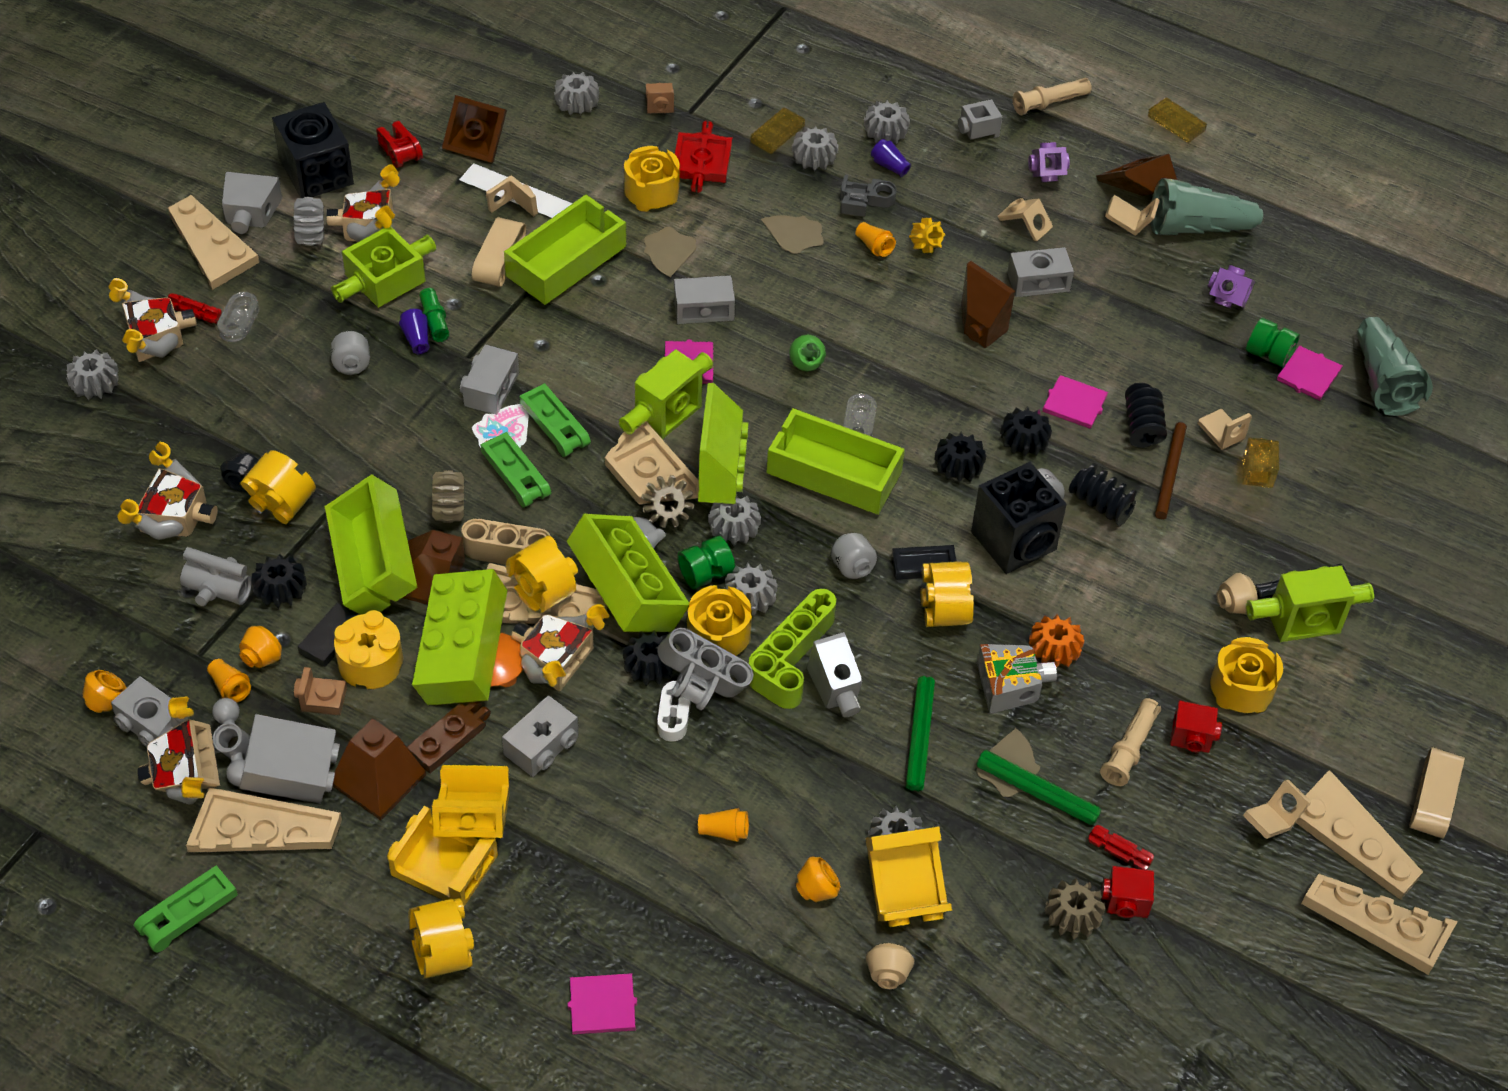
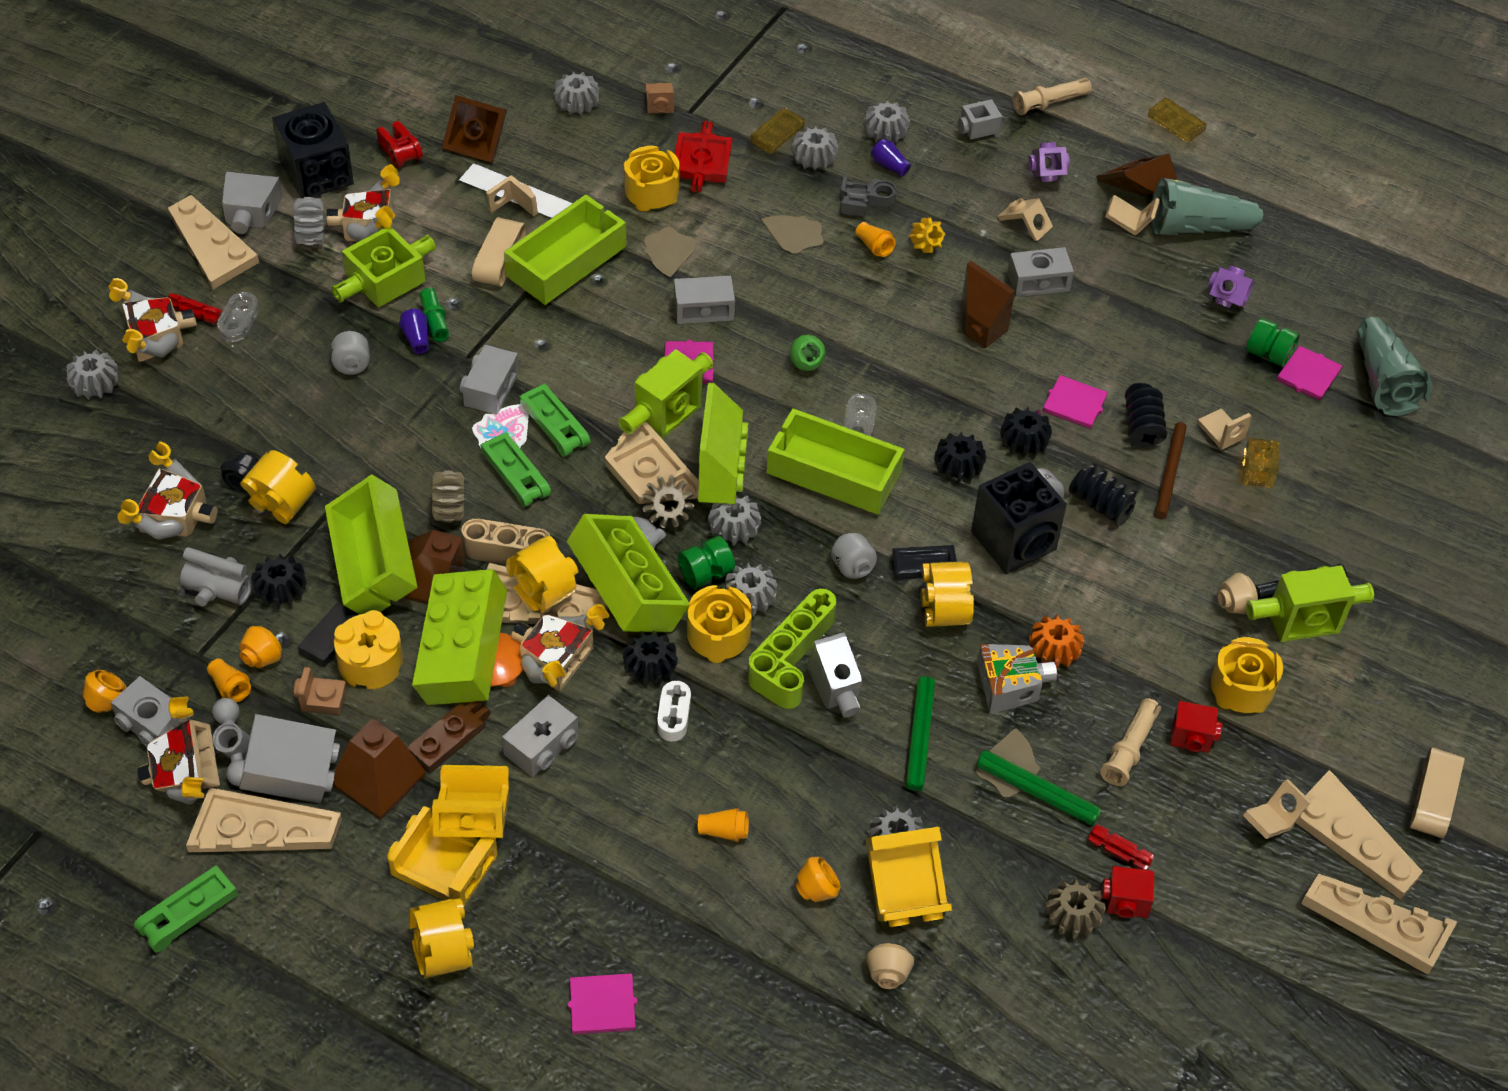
(697, 680): light grey beam -> none

